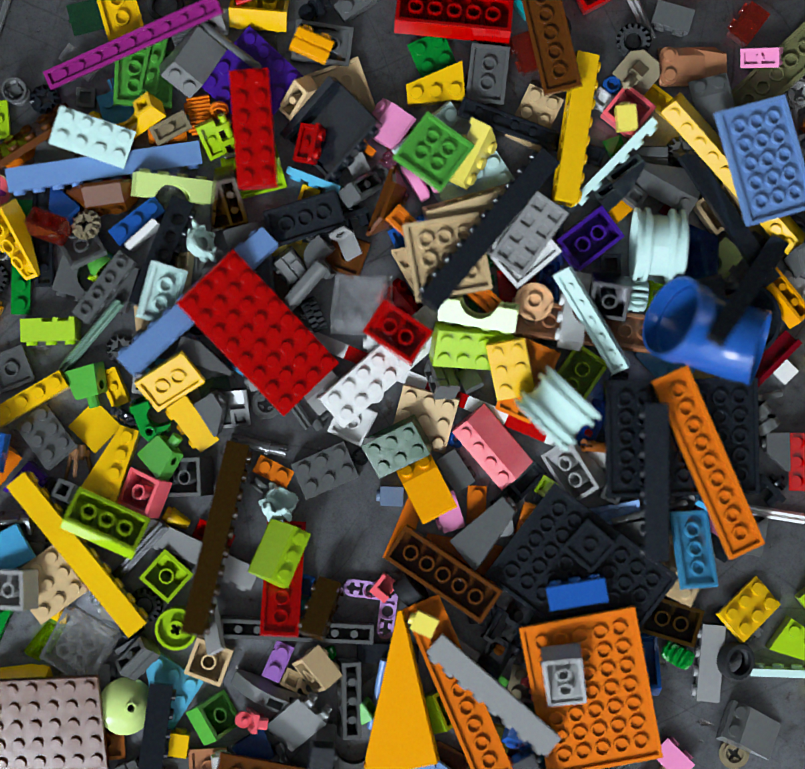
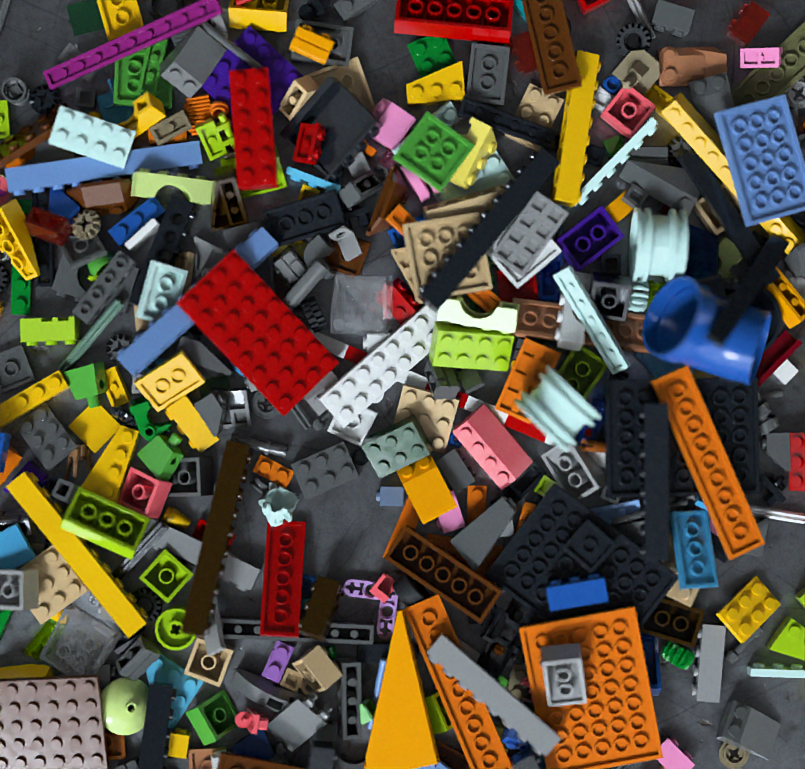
(201, 242): light aqua hair -> none
(279, 553): lime slope -> none
(398, 332): red slope -> none
(423, 623): light yellow brick -> none
(510, 368): yellow plate -> none
(535, 301): light nougat tile -> none
(620, 182): black slope -> none
(625, 117): light yellow brick -> none
(747, 663): black tyre -> none

